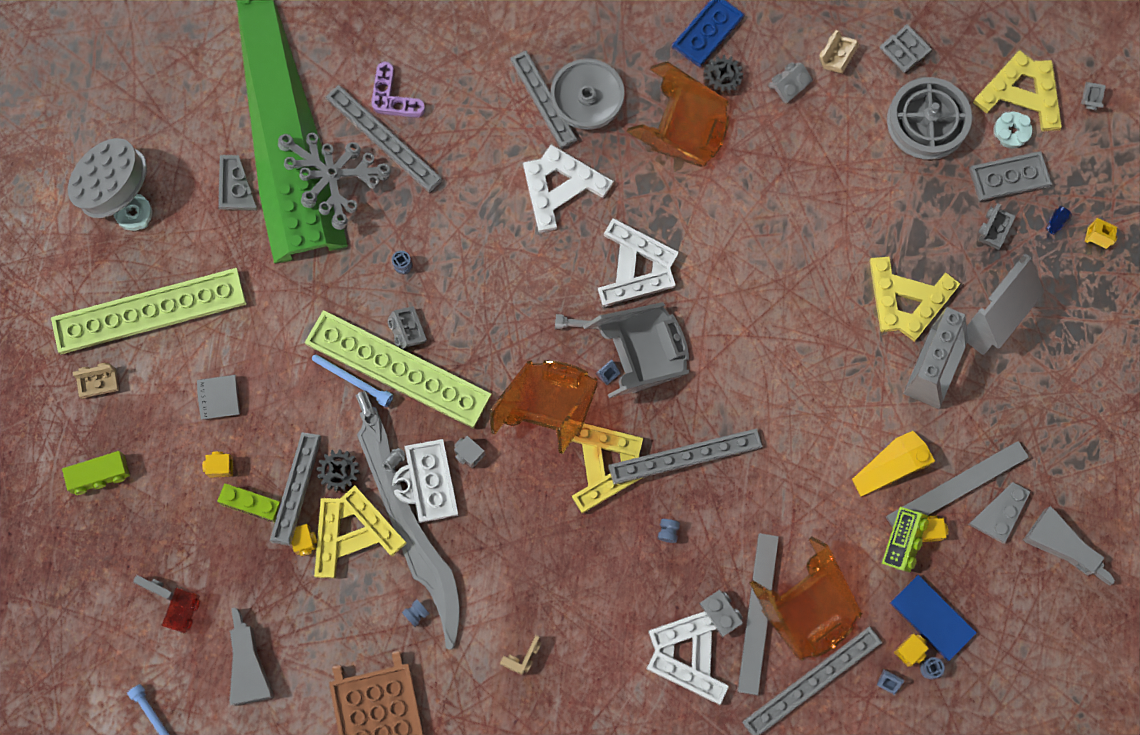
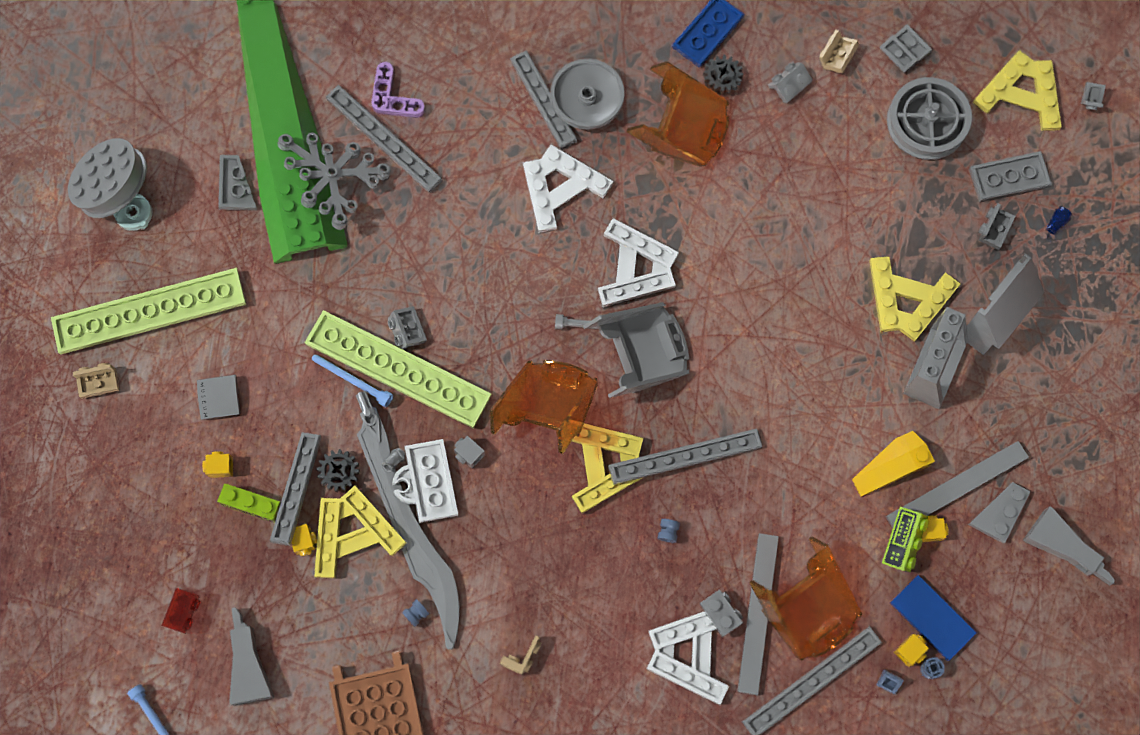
(96, 473): lime brick -> none
(154, 586): light grey plate -> none
(404, 265): sand blue wheel -> none
(608, 372): sand blue slope -> none
(1017, 120): light aqua plate -> none
(1101, 233): yellow brick -> none

